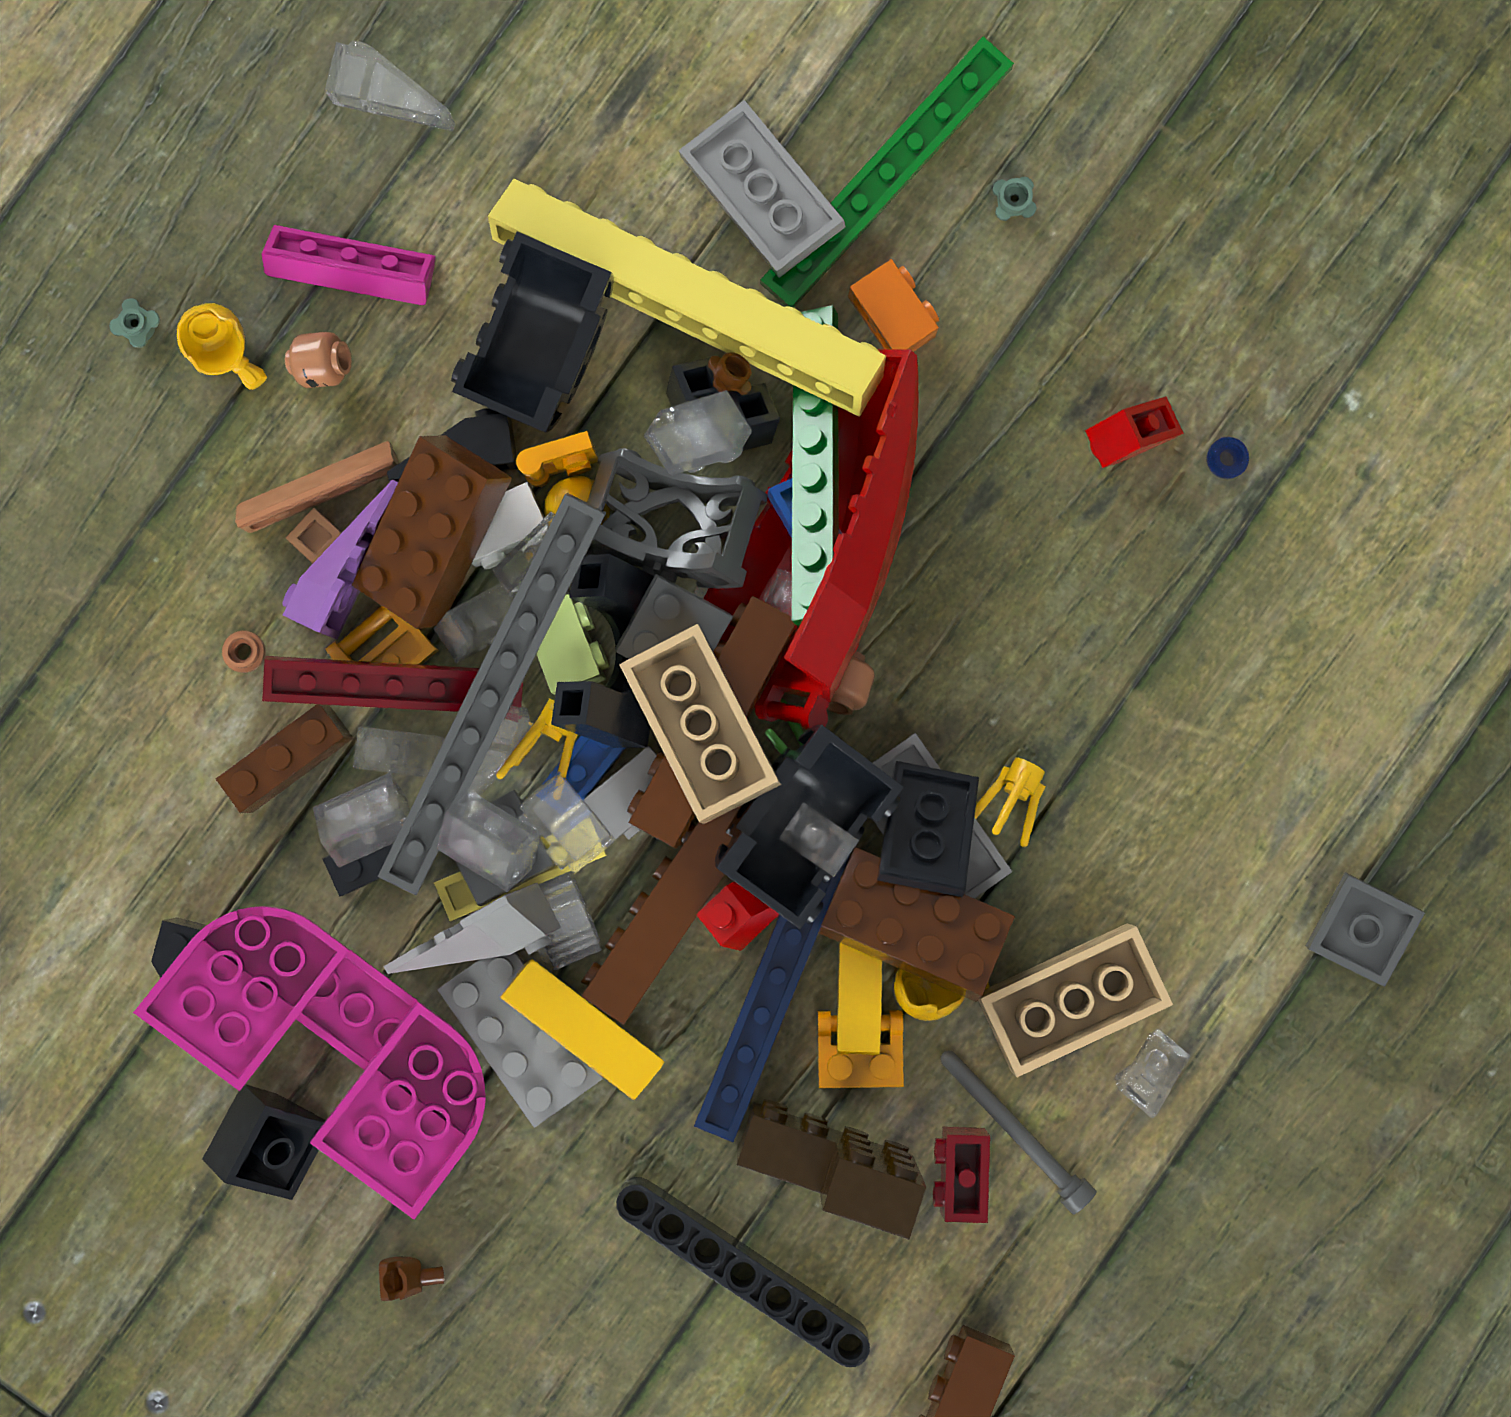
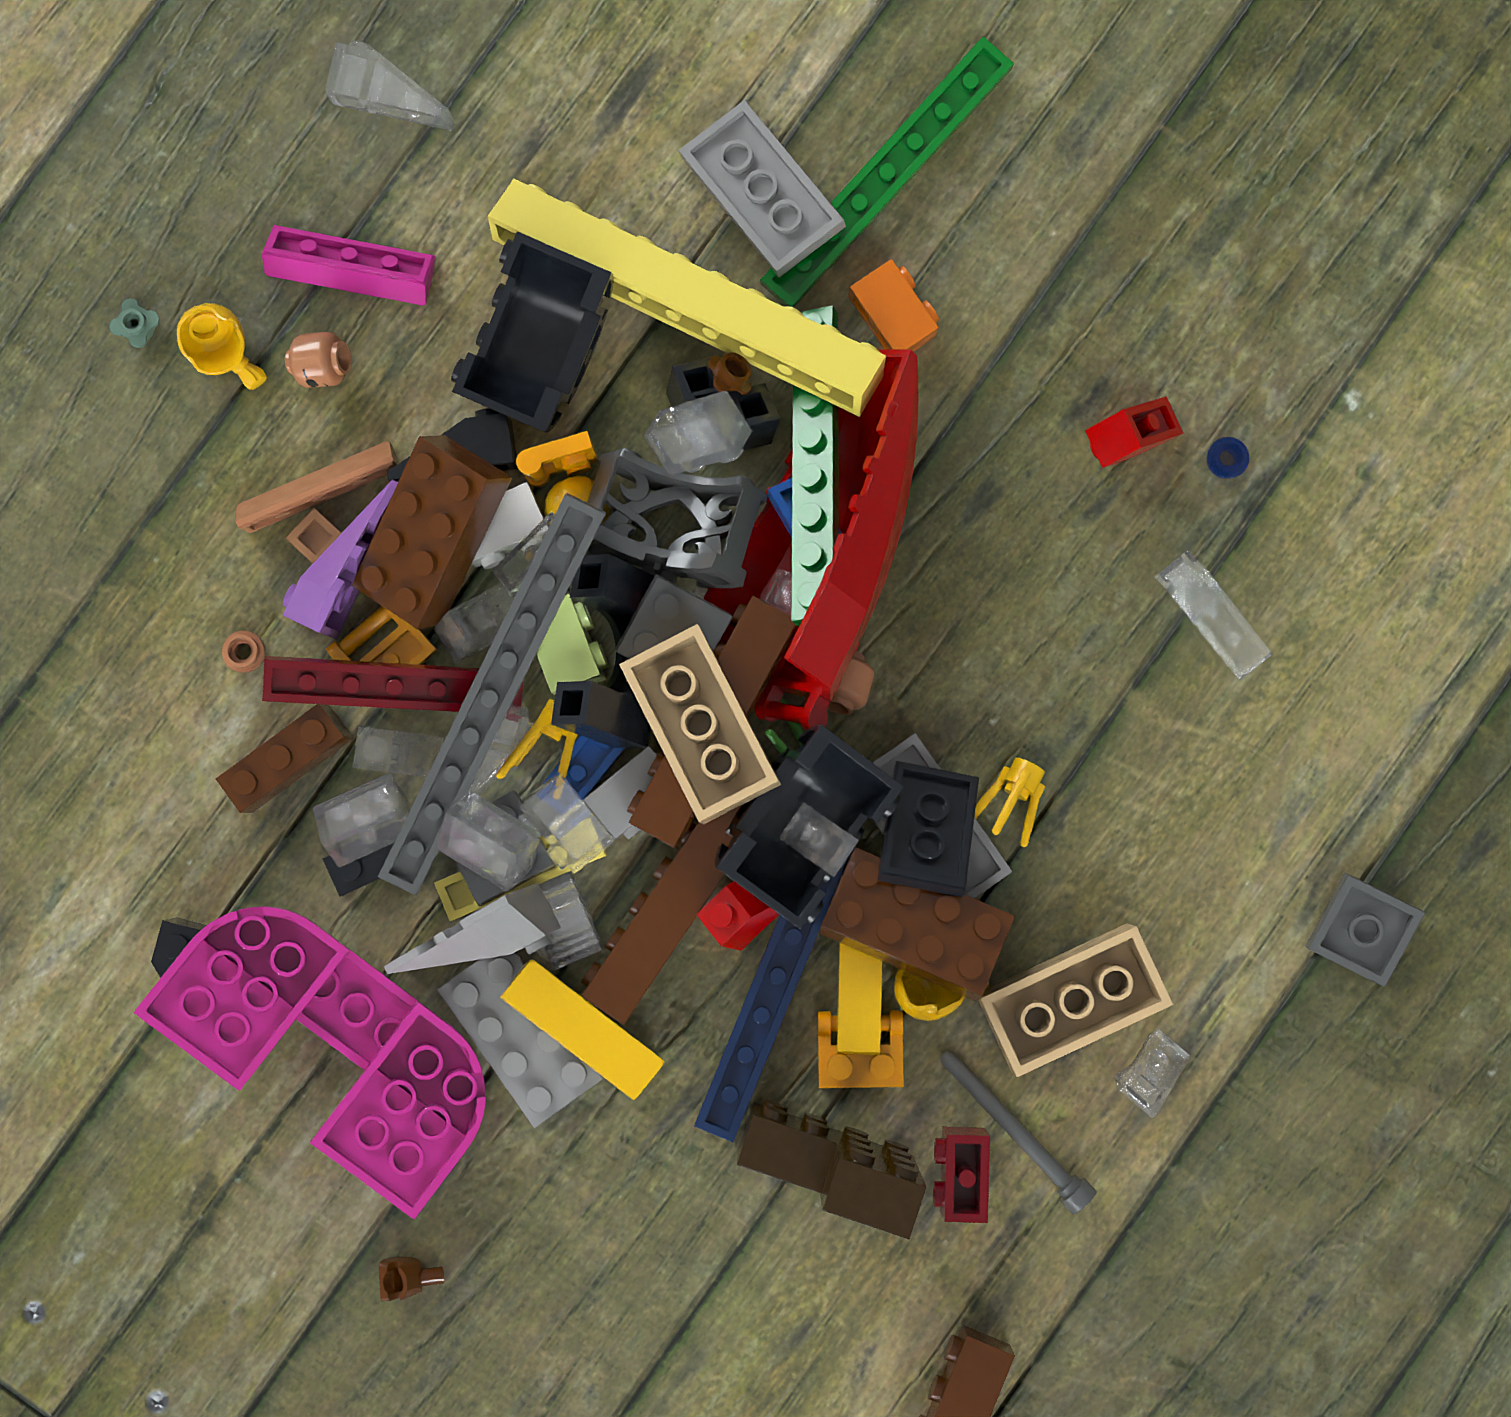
(264, 1143): black slope -> none
(752, 1290): black beam -> none
(1019, 187): sand green plate -> none
(1213, 614): none -> clear slope

